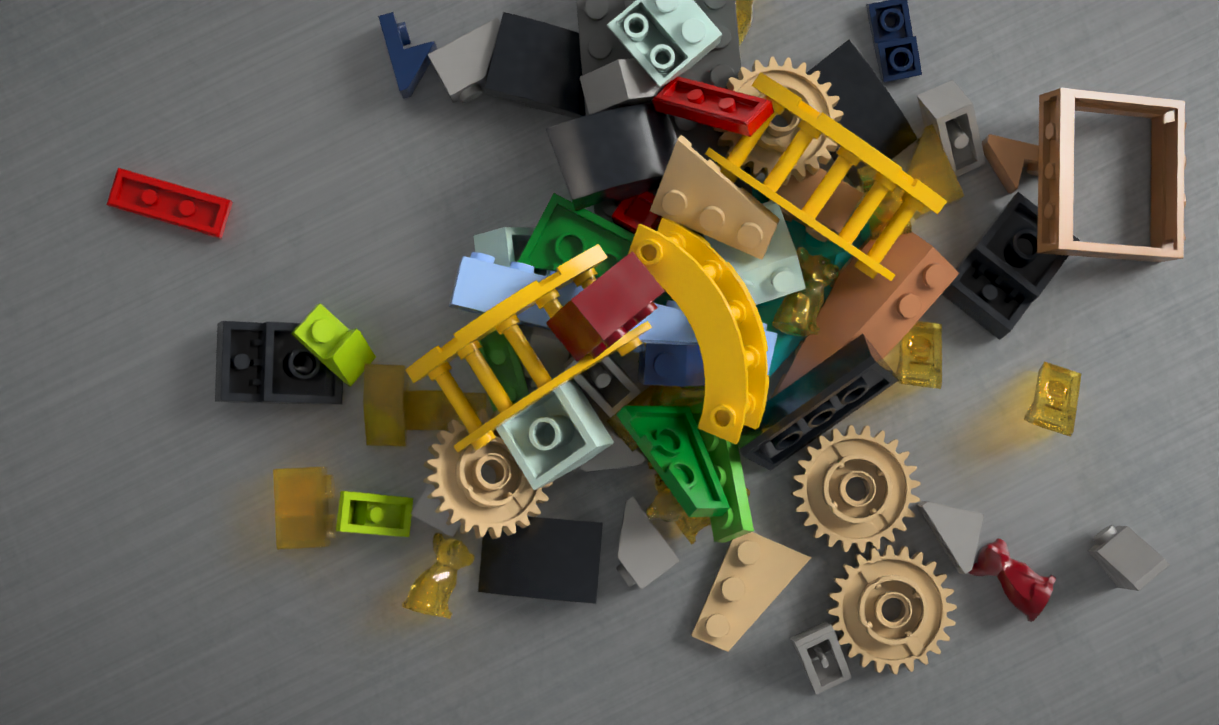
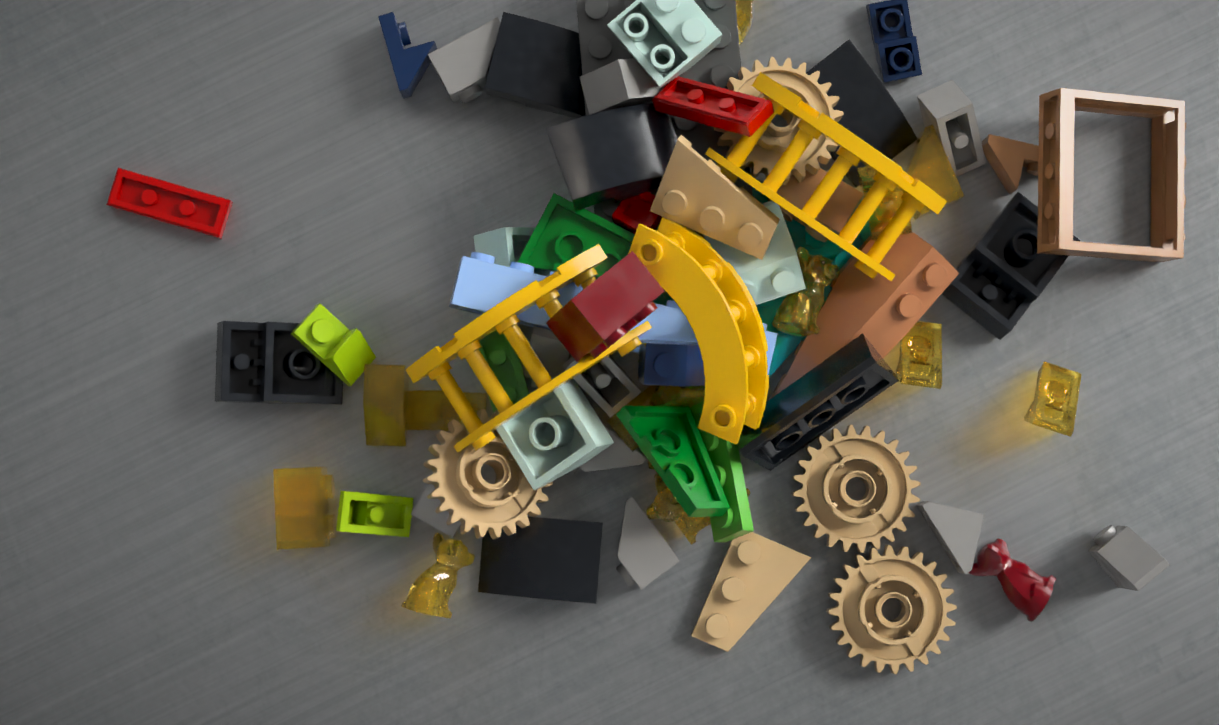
(821, 657): light grey slope -> none

